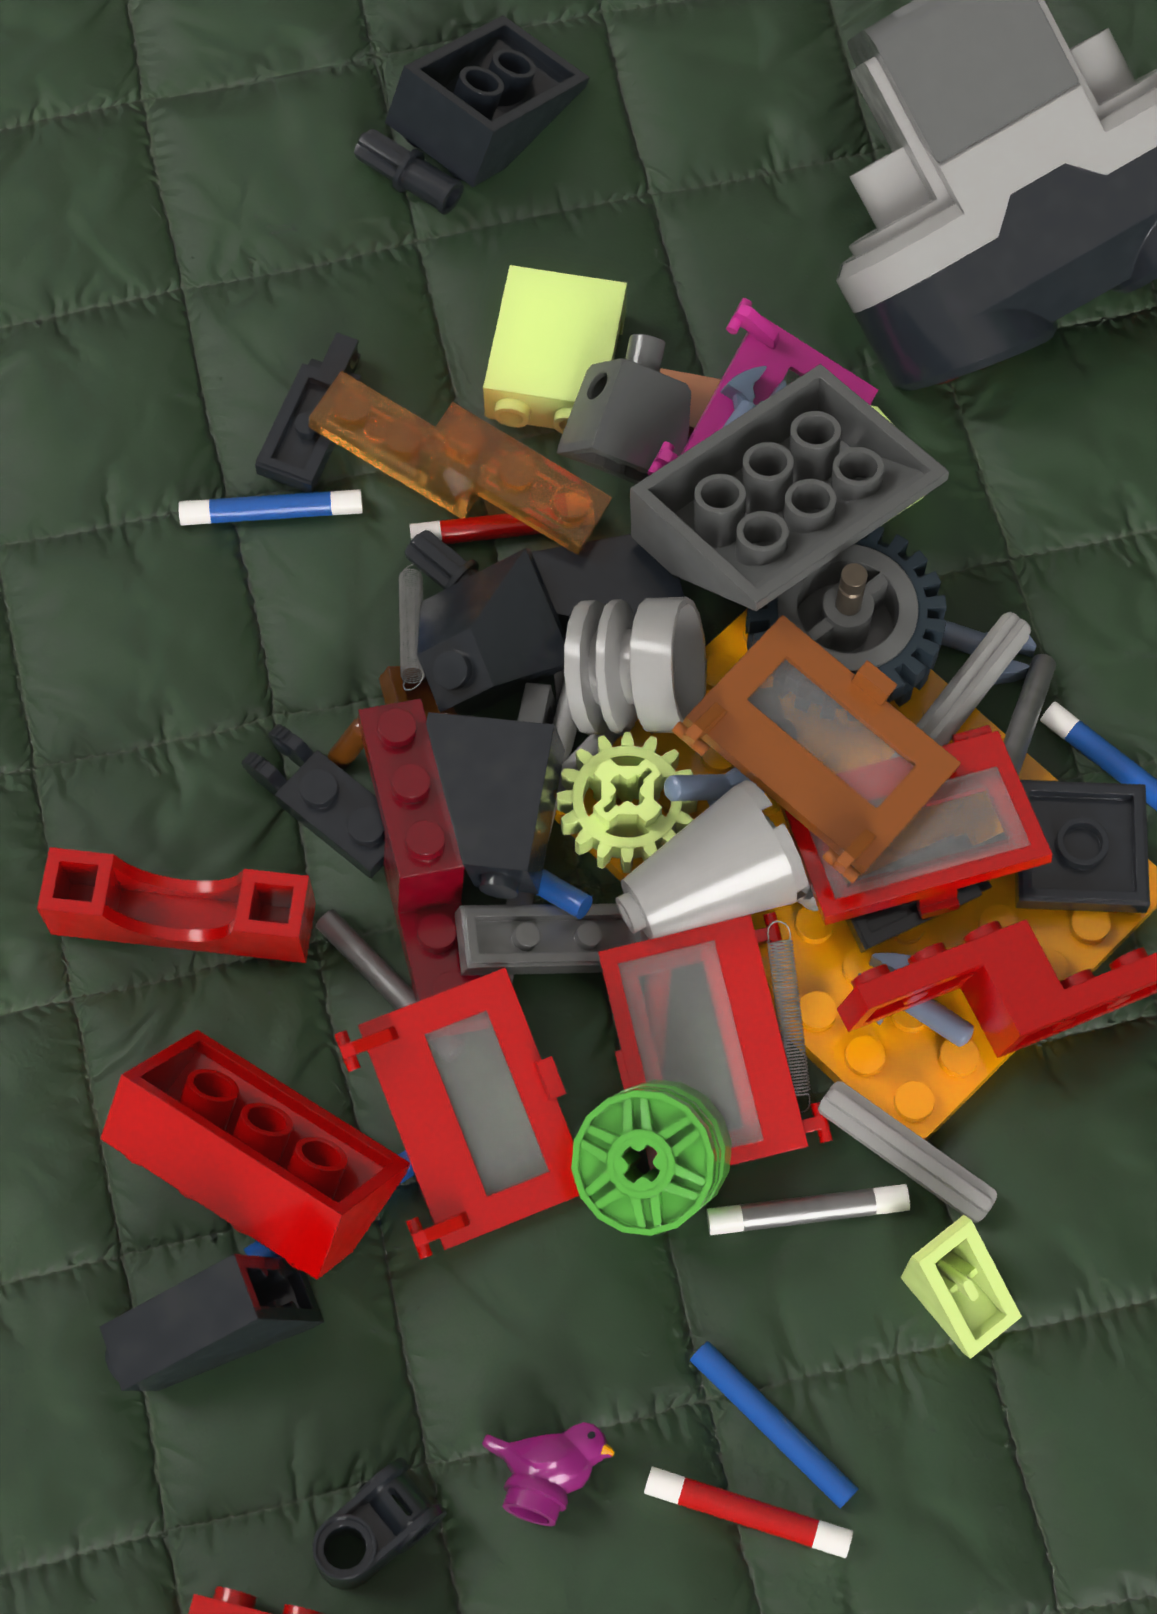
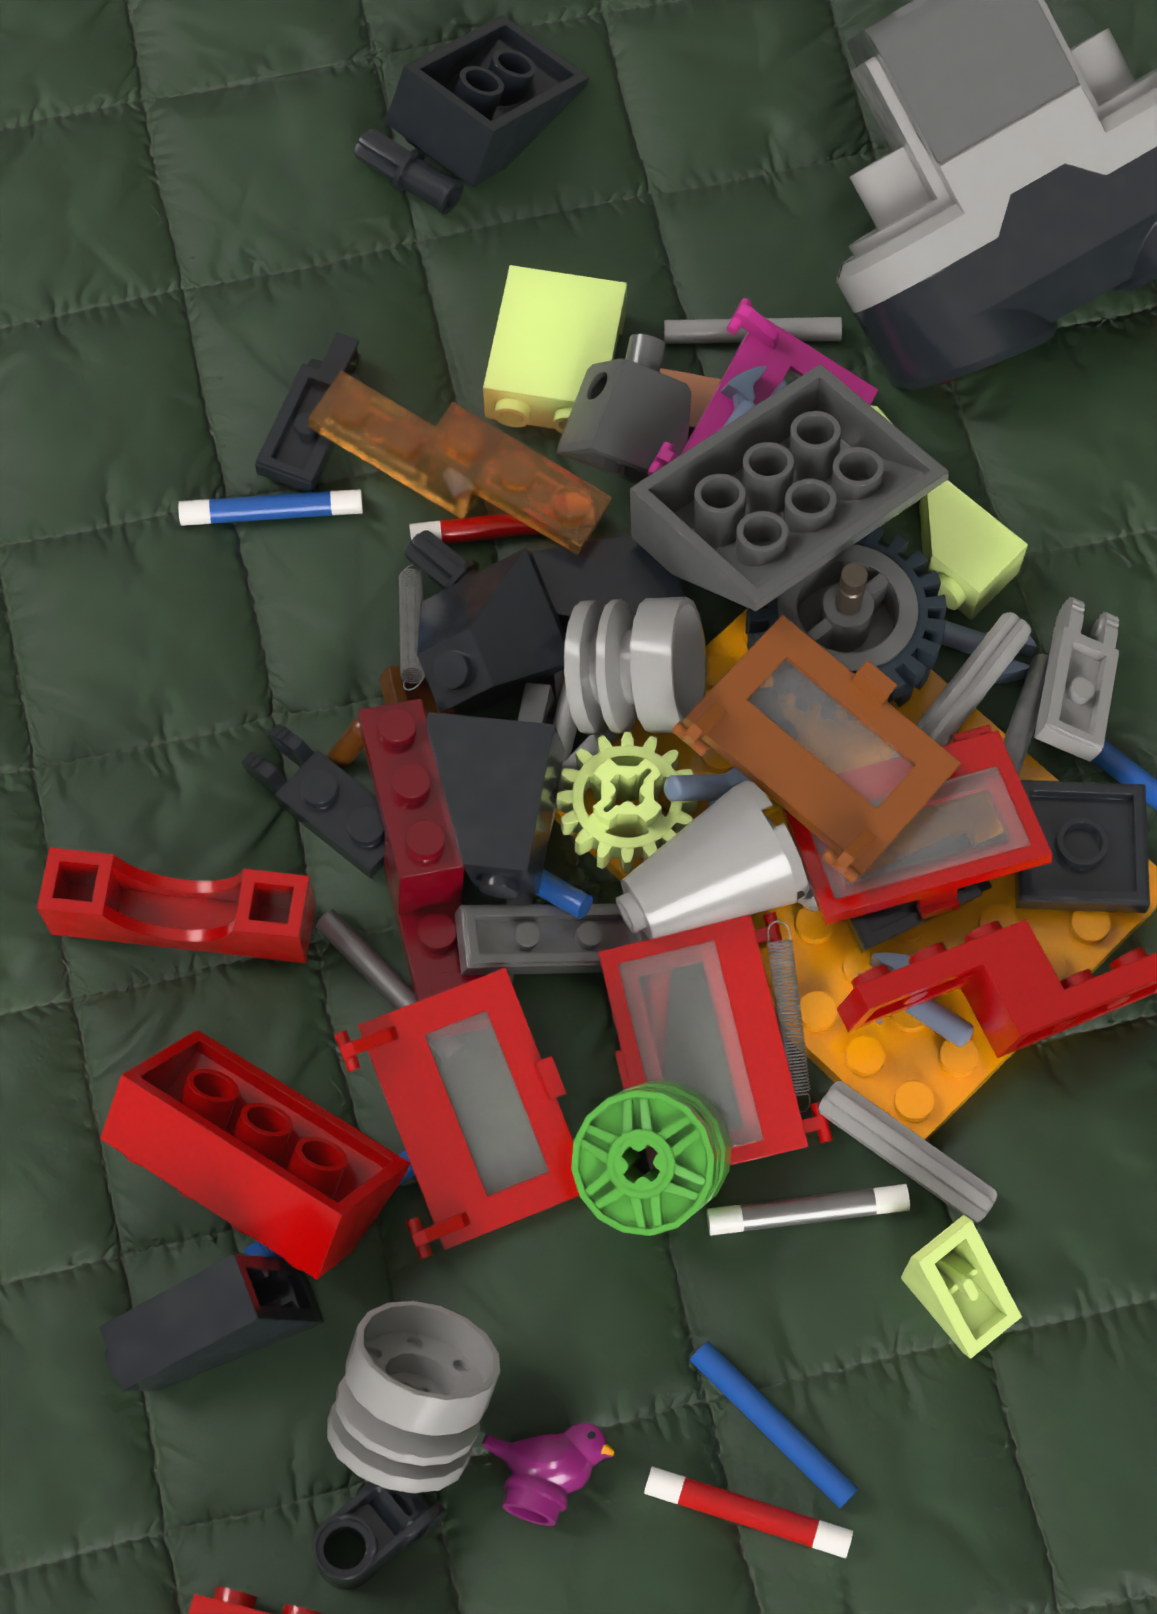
(412, 1396): none -> light grey wheel
(715, 330): none -> light grey bar
(967, 549): none -> yellowish green slope
(1078, 682): none -> light grey hinge

